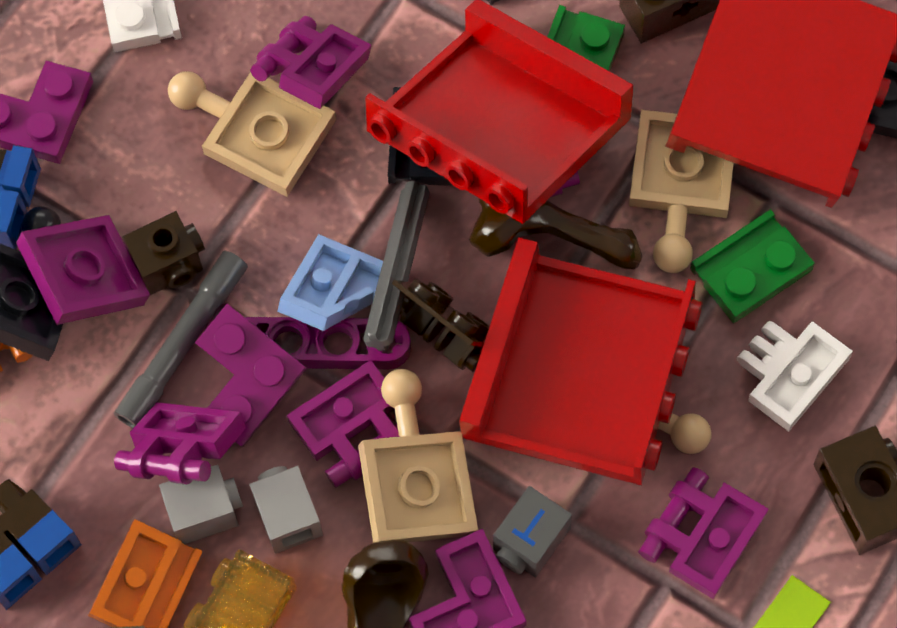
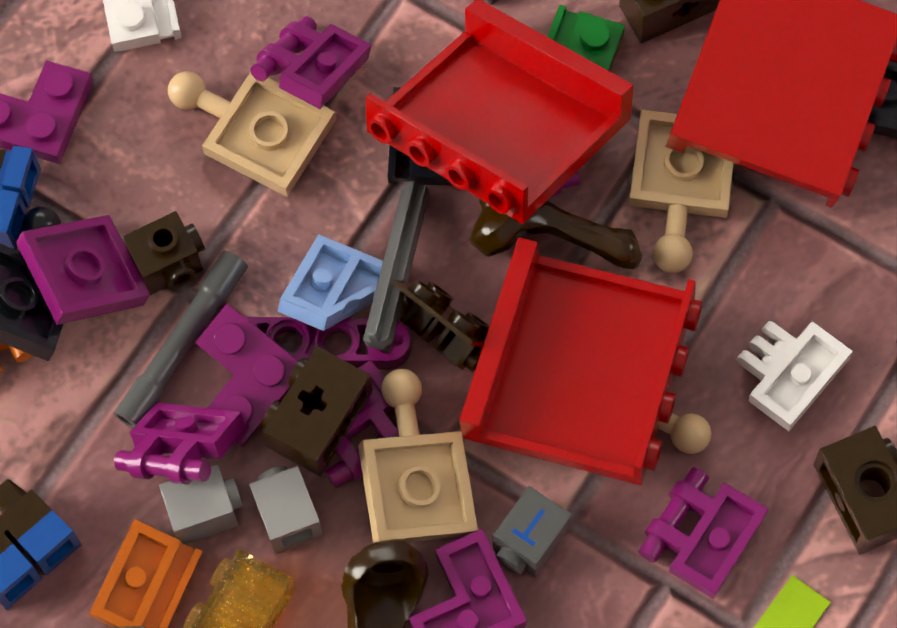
(316, 437): none -> dark brown brick
(752, 266): green plate -> none

